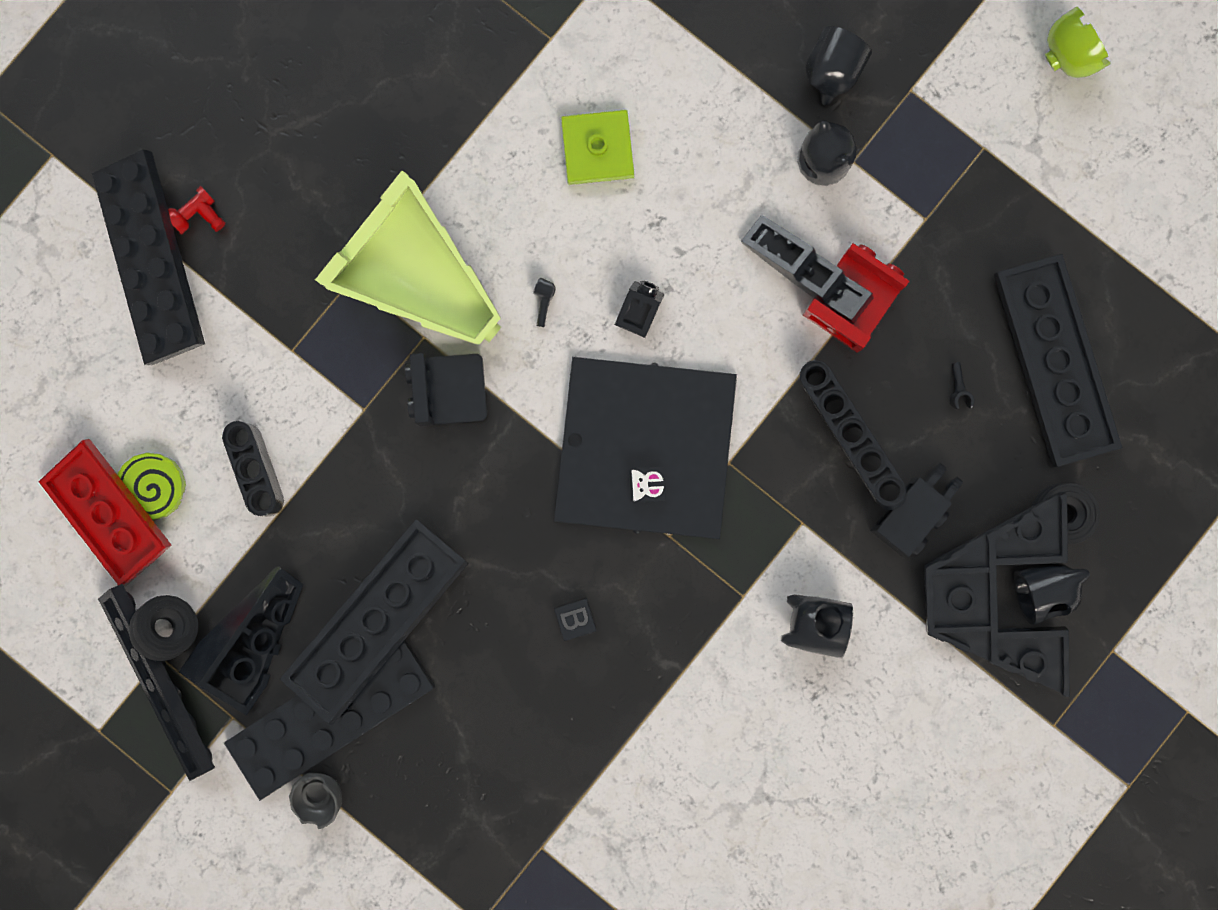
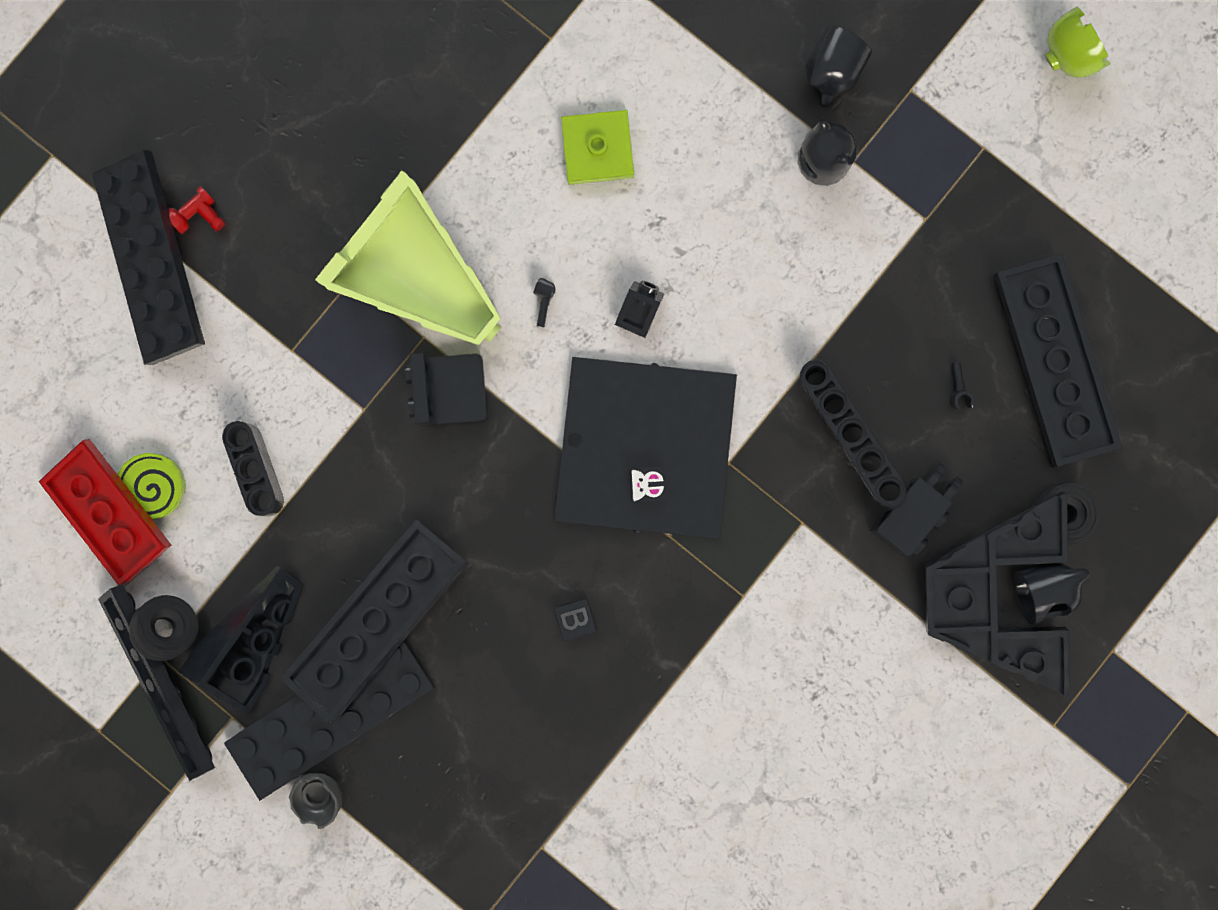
(807, 269): black slope -> none
(819, 625): black piece -> none
(880, 279): red panel -> none

